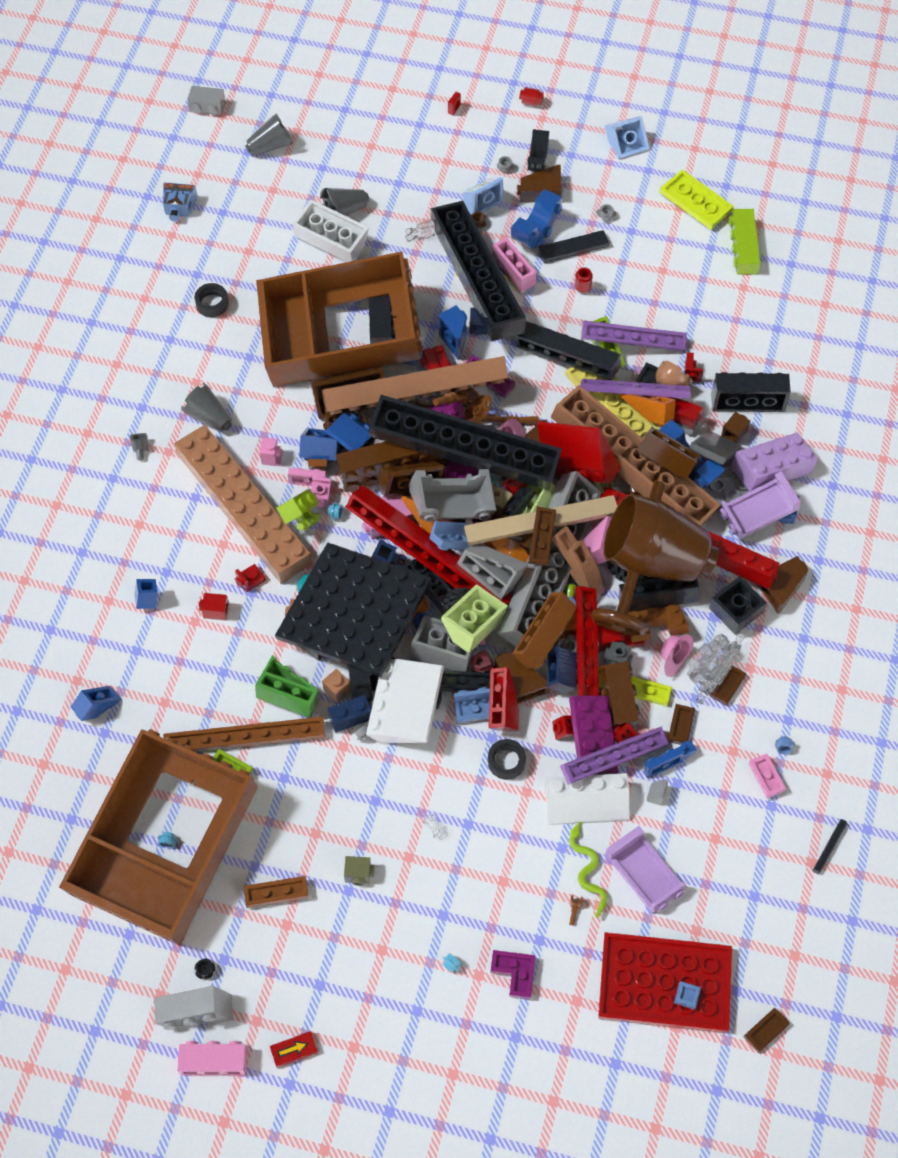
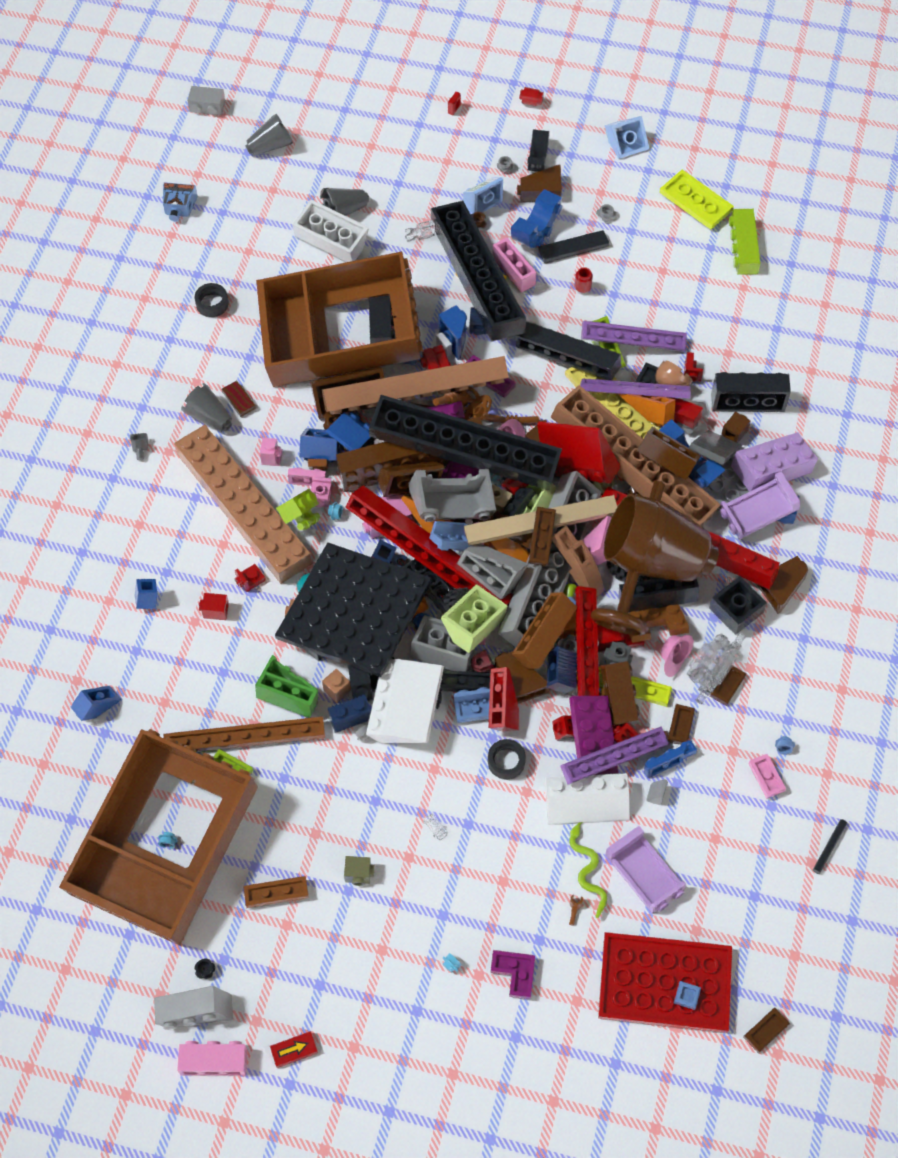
(238, 398): none -> tile
(447, 345): none -> white tile

